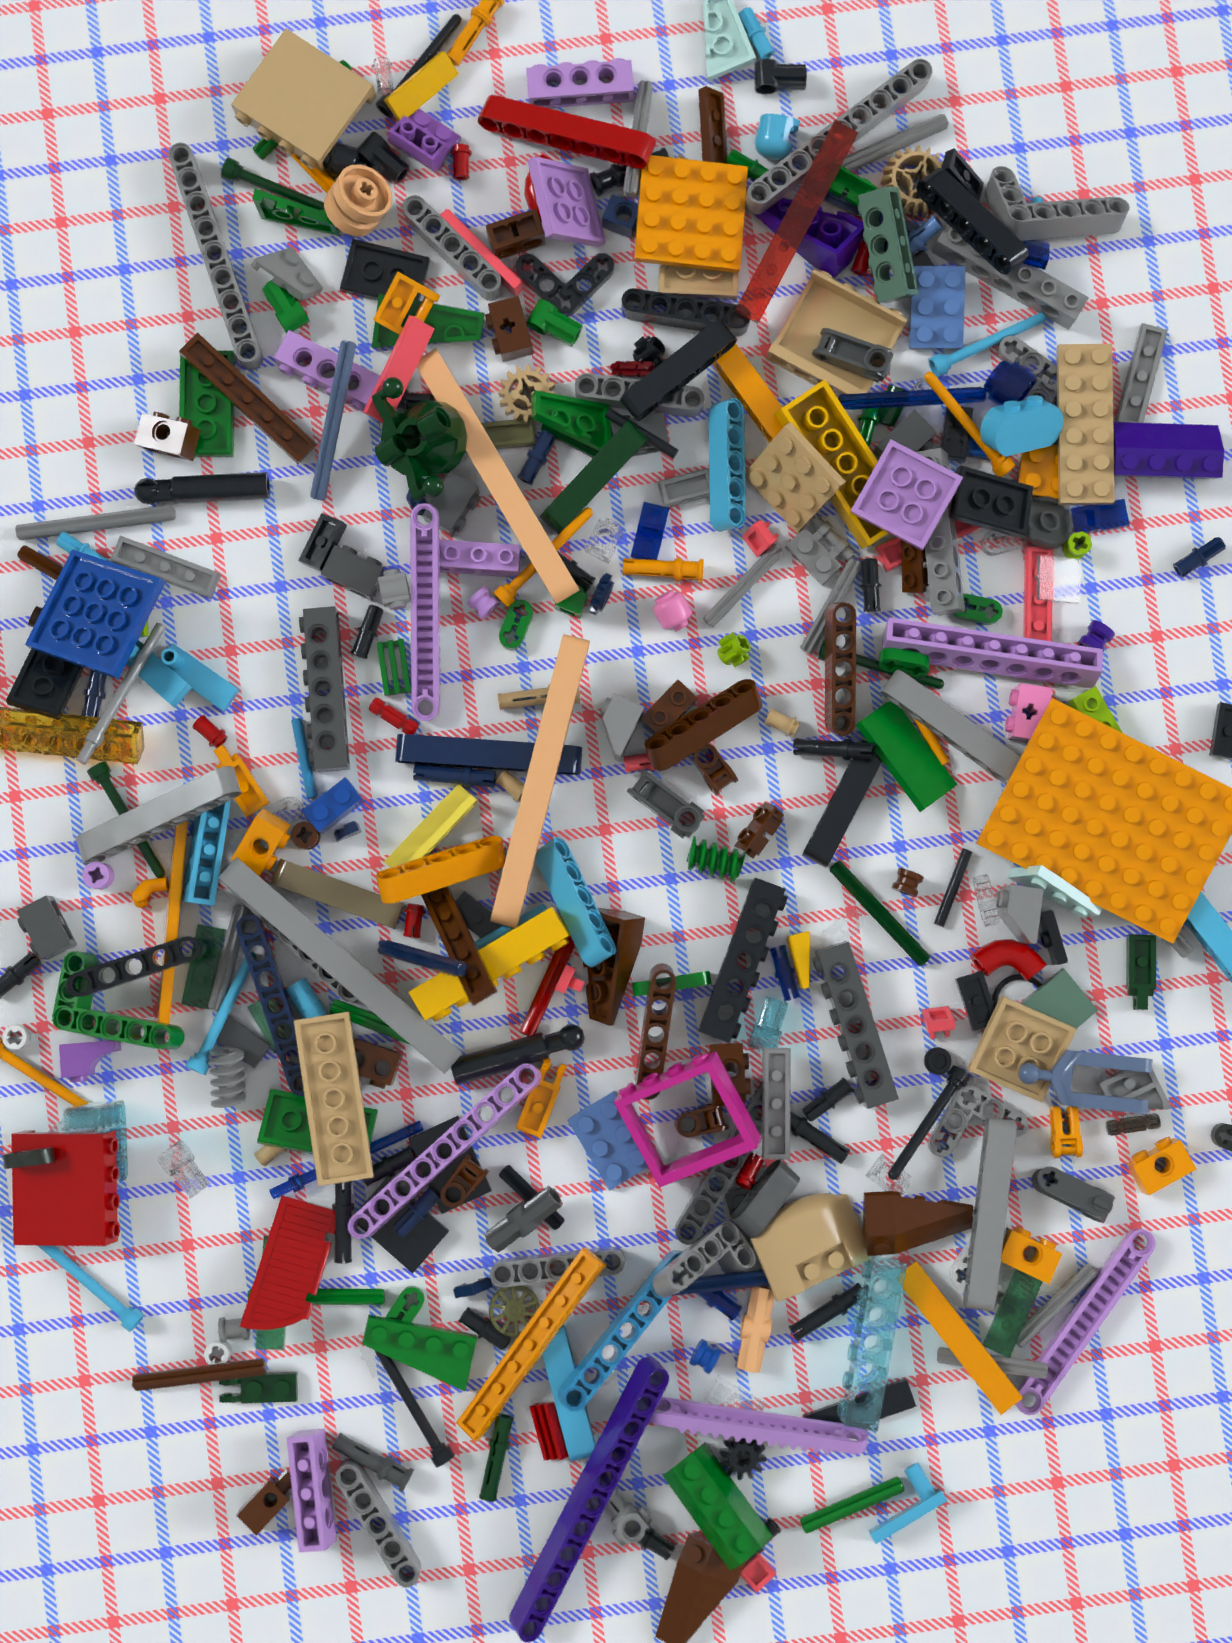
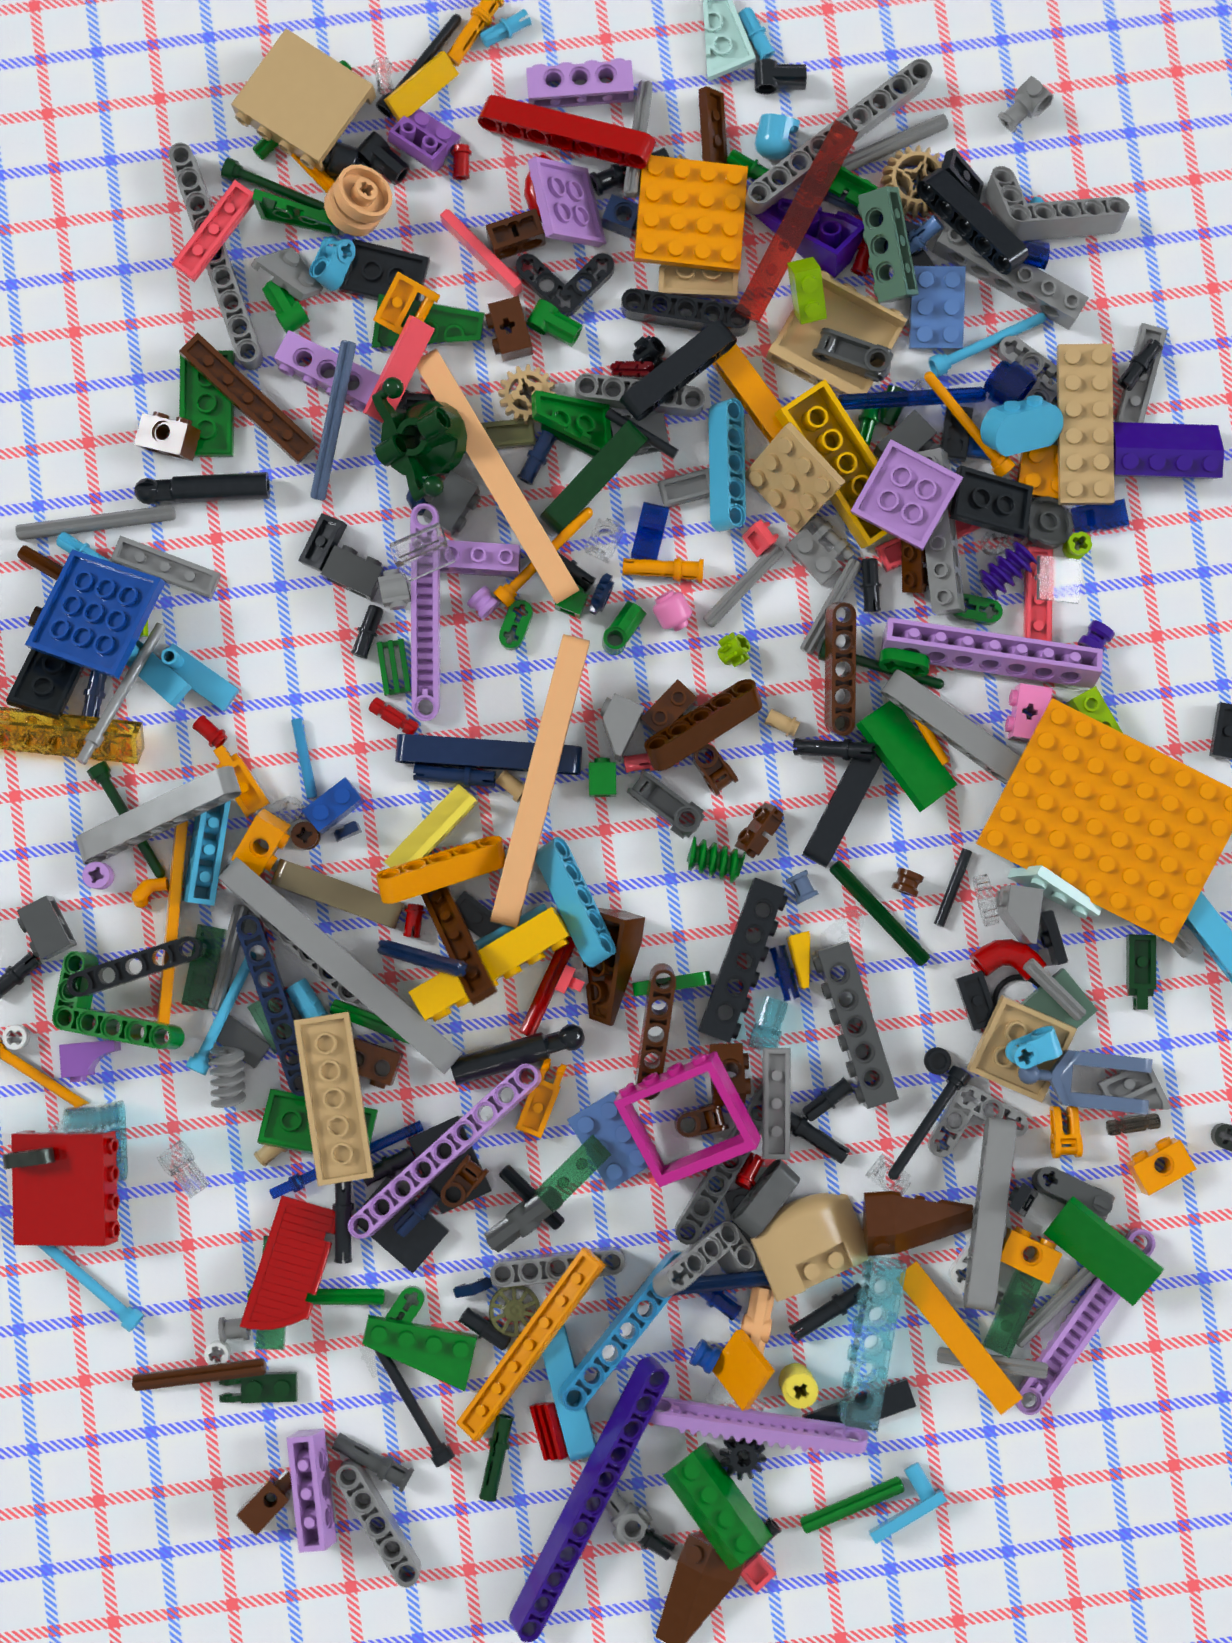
(214, 231): none -> coral tile
(325, 620): dark grey brick -> none
(330, 263): none -> medium azure piece
(422, 552): none -> clear panel
(446, 237): light grey beam -> none
(505, 28): none -> medium azure axle
(506, 699): tan pin -> none
(572, 1173): none -> clear green tile
(602, 778): none -> green brick
(624, 627): none -> green piece
(742, 1369): none -> light orange tile
(797, 1375): none -> light yellow piece
(802, 886): none -> sand blue bush
(807, 290): none -> lime brick
(938, 1020): coral tile -> none
(1006, 569): none -> dark purple piece
(1022, 1199): none -> black plate
(1029, 100): none -> light grey connector
(1038, 1045): none -> medium azure piece
(1054, 989): none -> light grey axle
(1103, 1251): none -> green tile
(1140, 364): none -> black pin
(1199, 557): dark blue axle -> none

